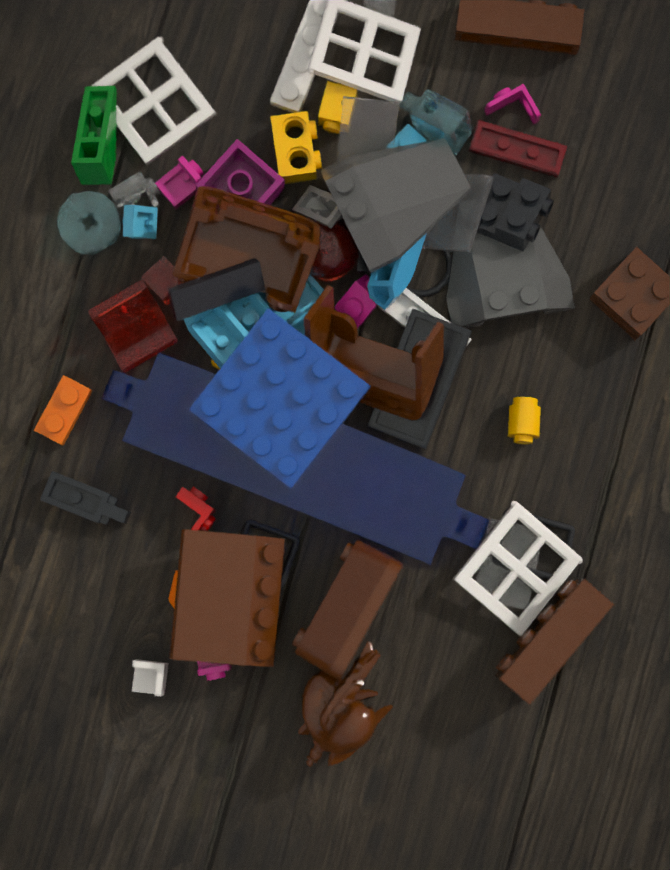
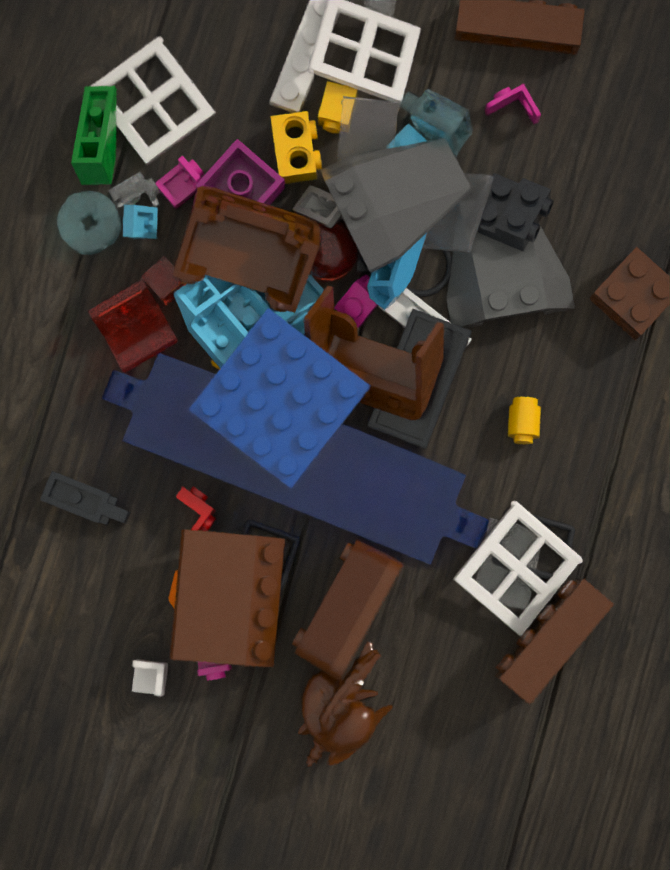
(63, 410): orange plate -> none
(216, 289): black tile -> none
(518, 148): dark red tile -> none

